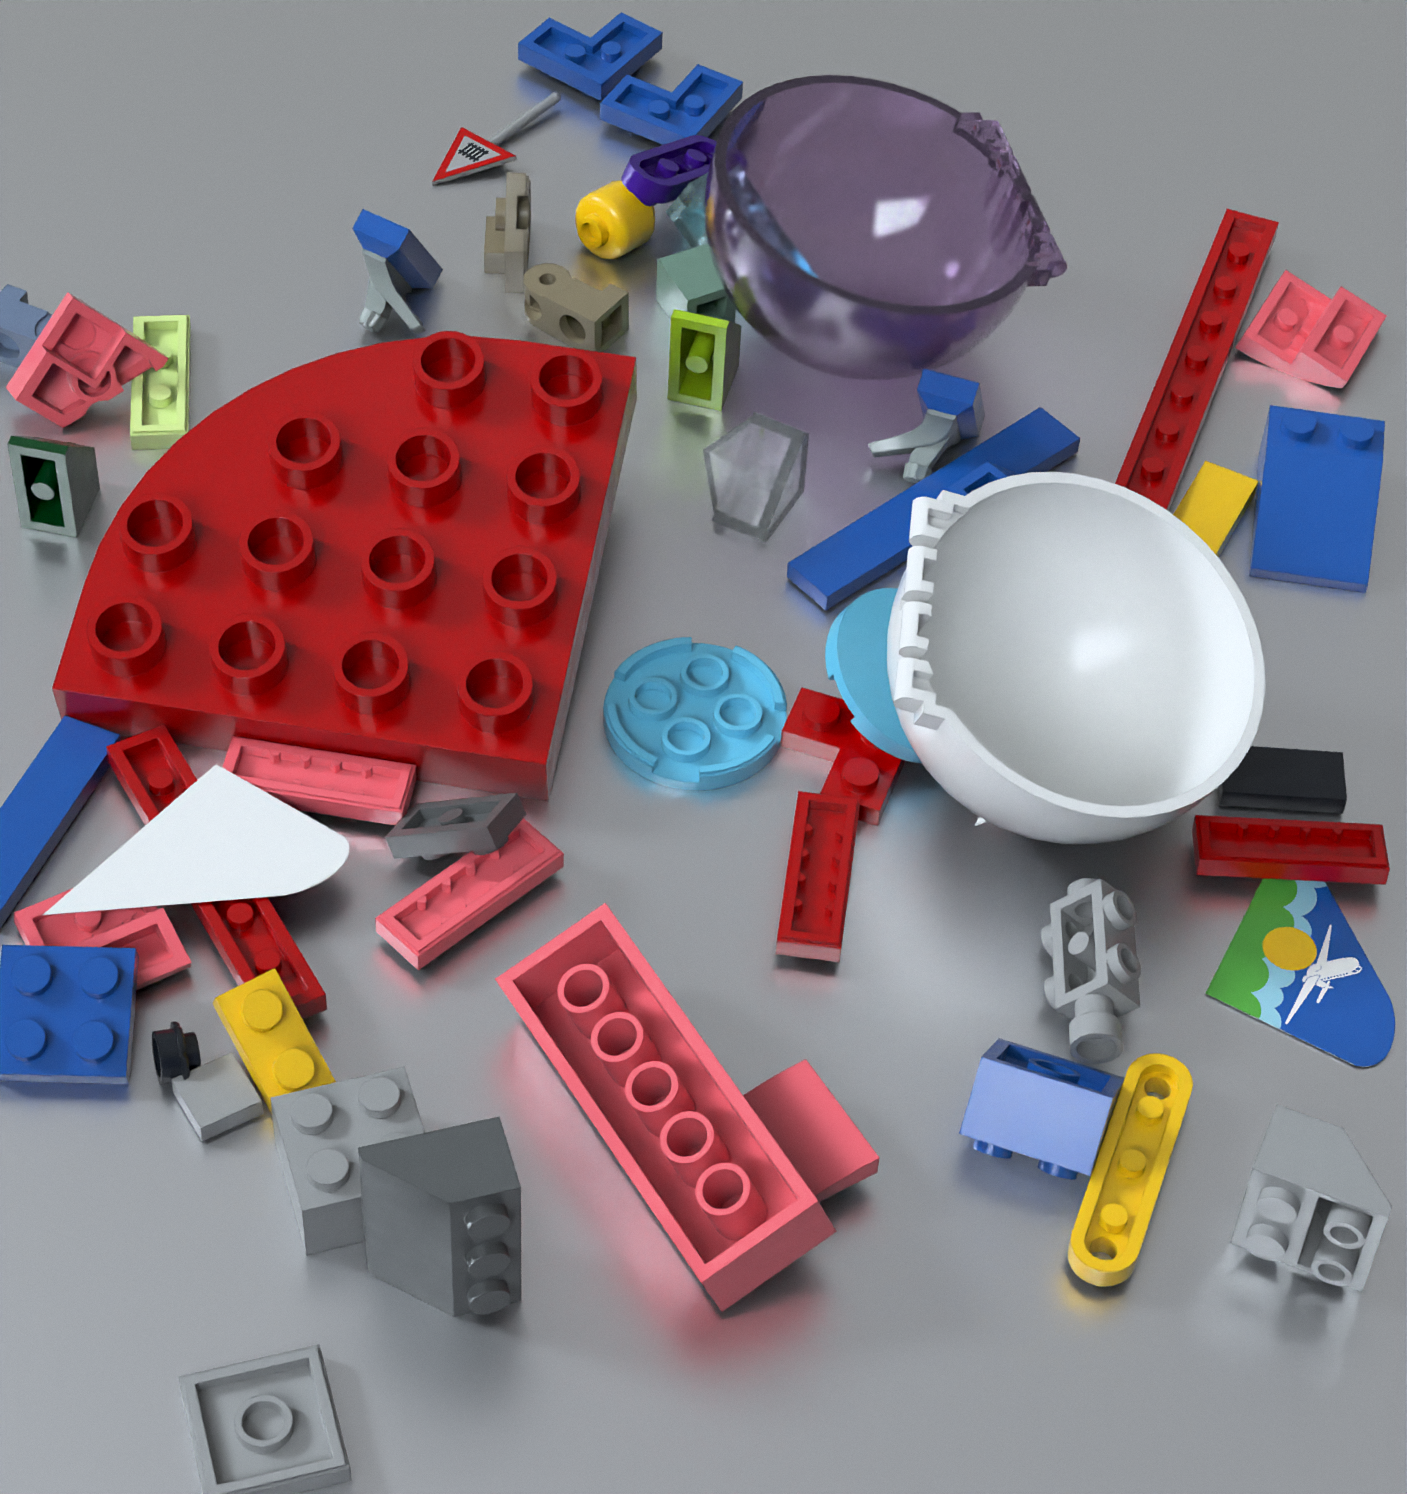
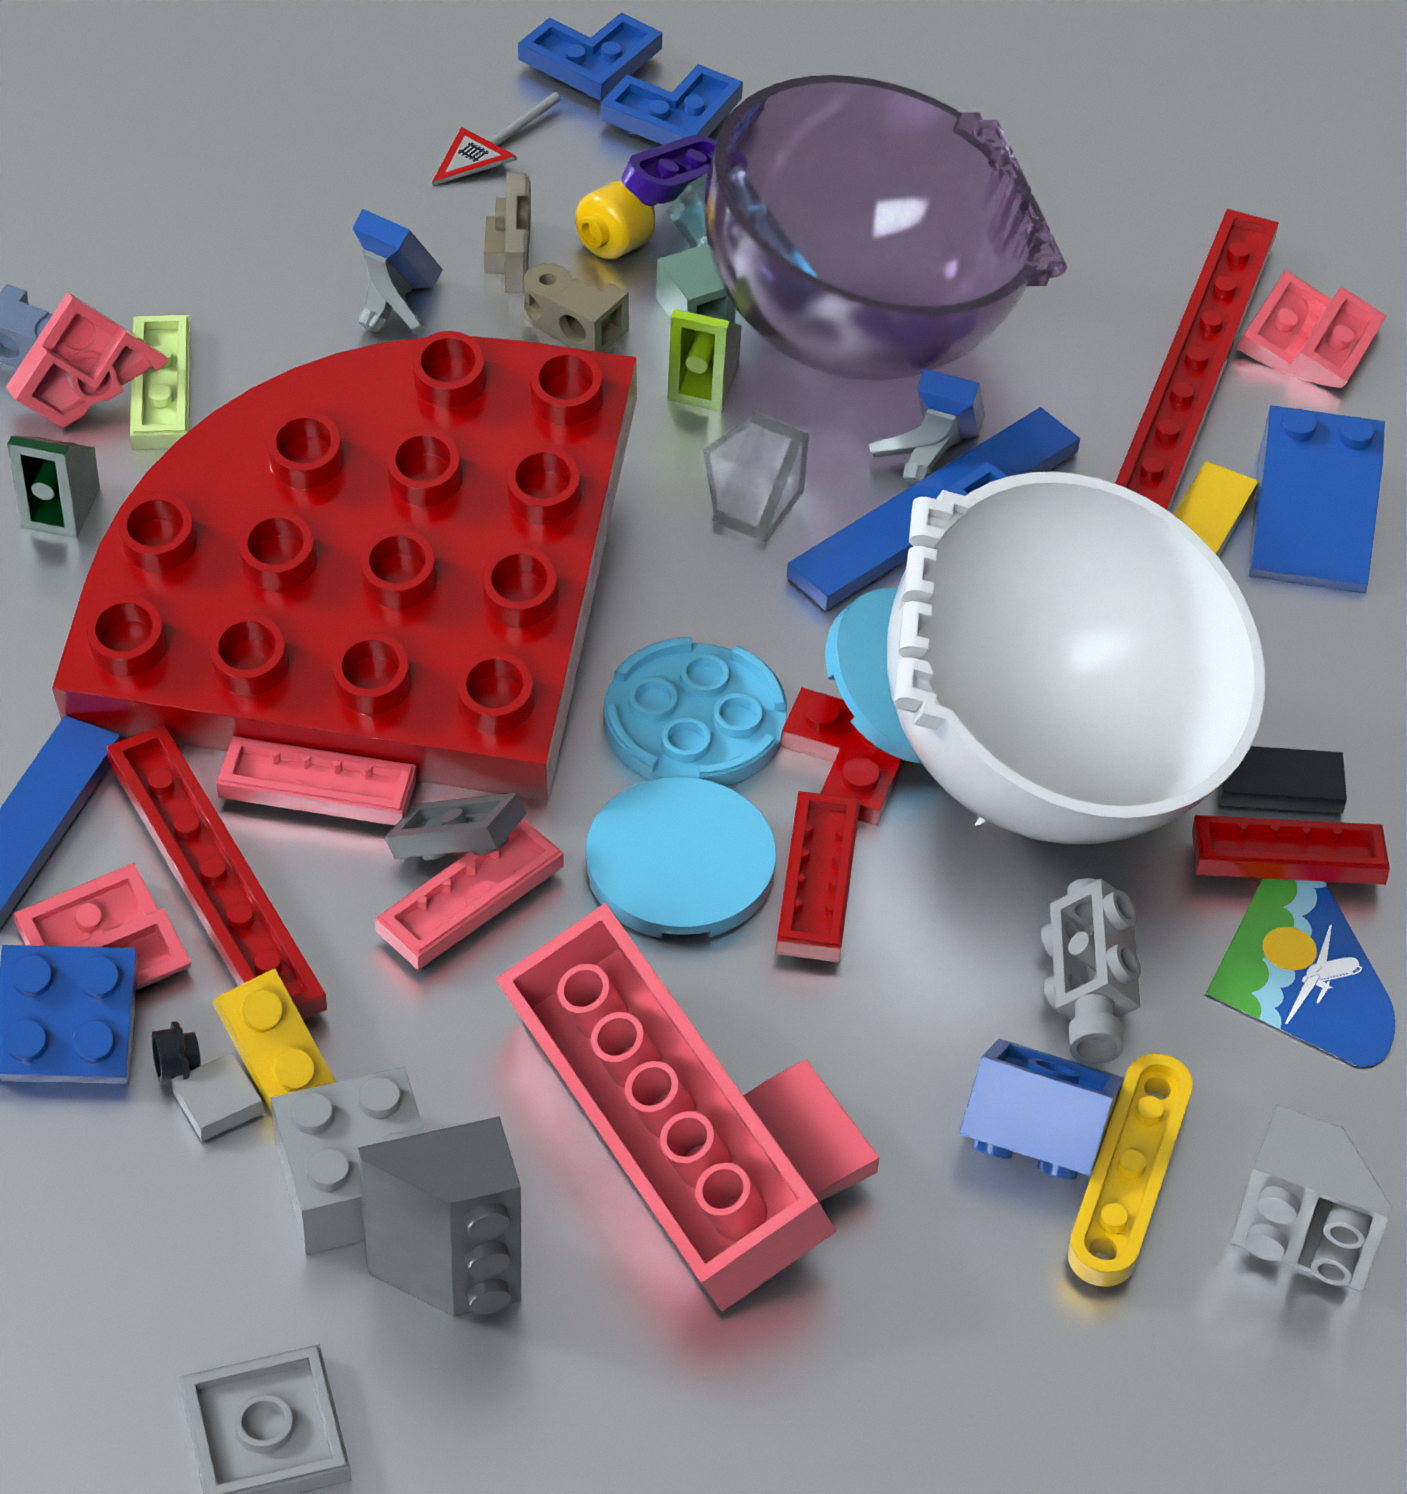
(213, 846): white sticker -> none
(680, 857): none -> medium azure tile

